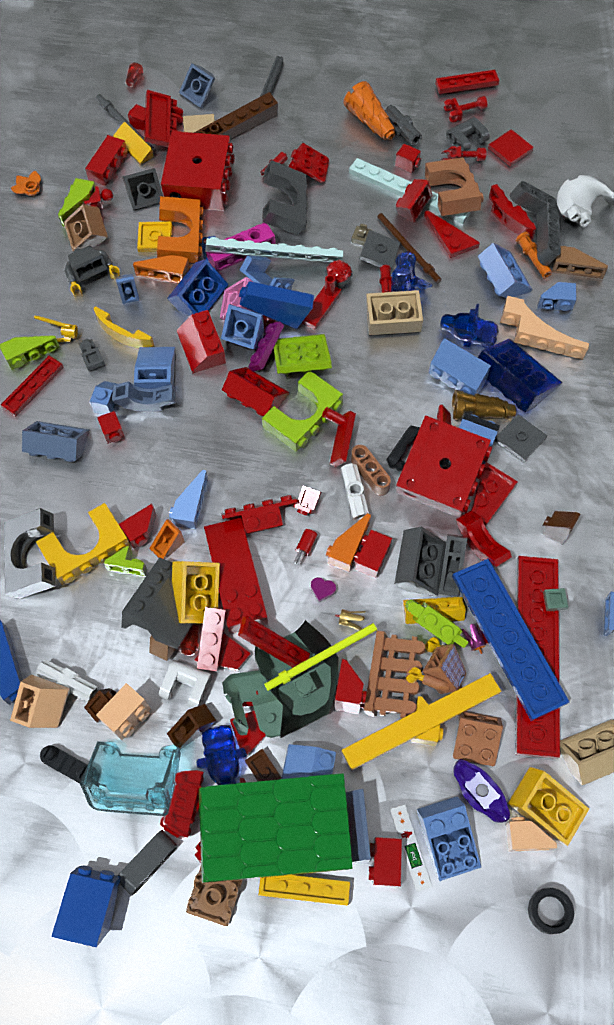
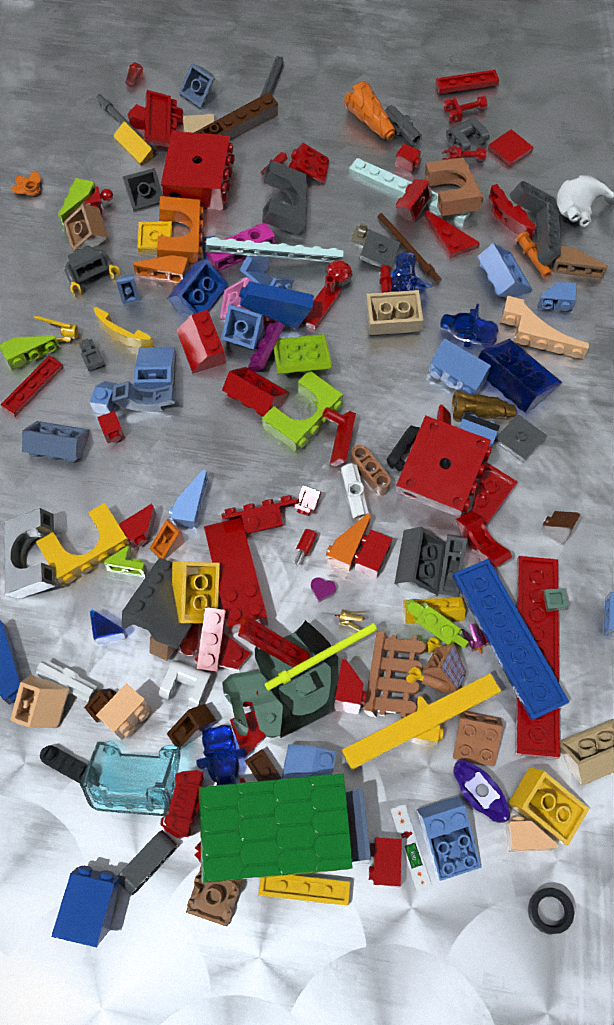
(105, 630): none -> clear blue slope
(106, 160): red brick -> none

